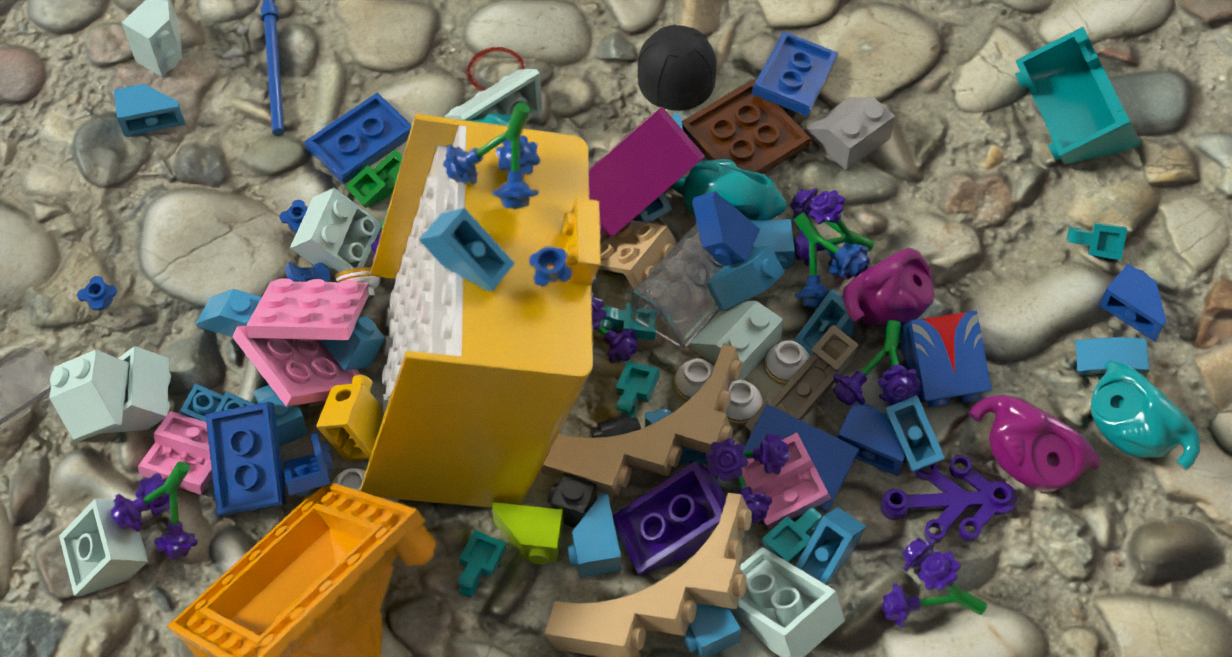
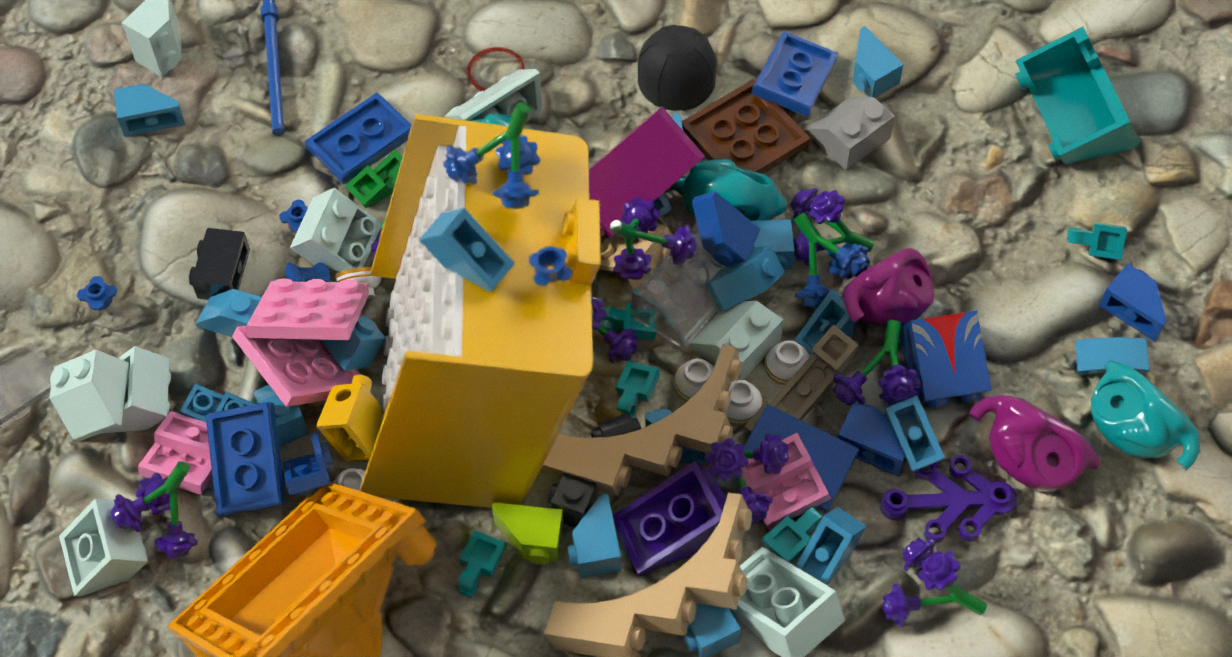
(219, 262): none -> black brick
(636, 222): none -> dark purple plant
(875, 66): none -> dark azure slope

